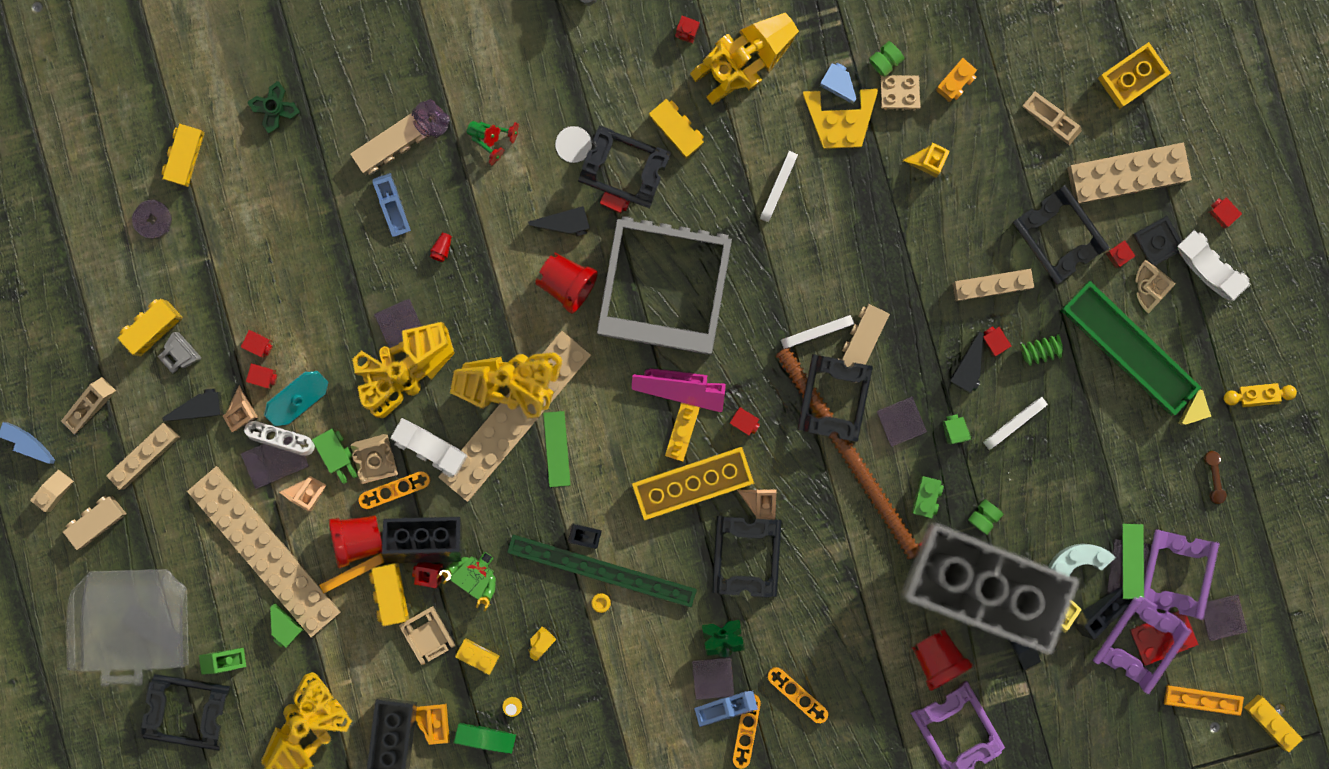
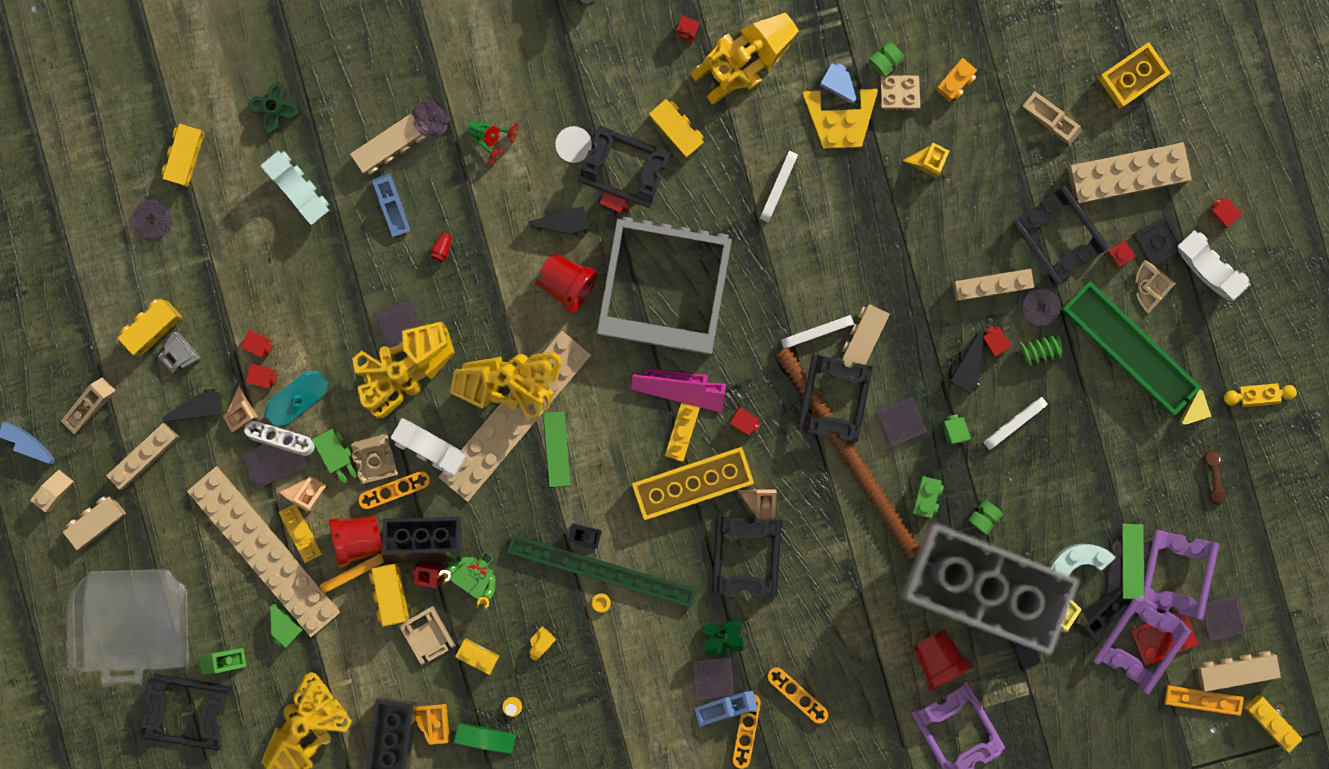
(295, 187): none -> light aqua brick
(300, 533): none -> yellow plate
(1036, 317): none -> clear purple plate
(1238, 672): none -> tan brick

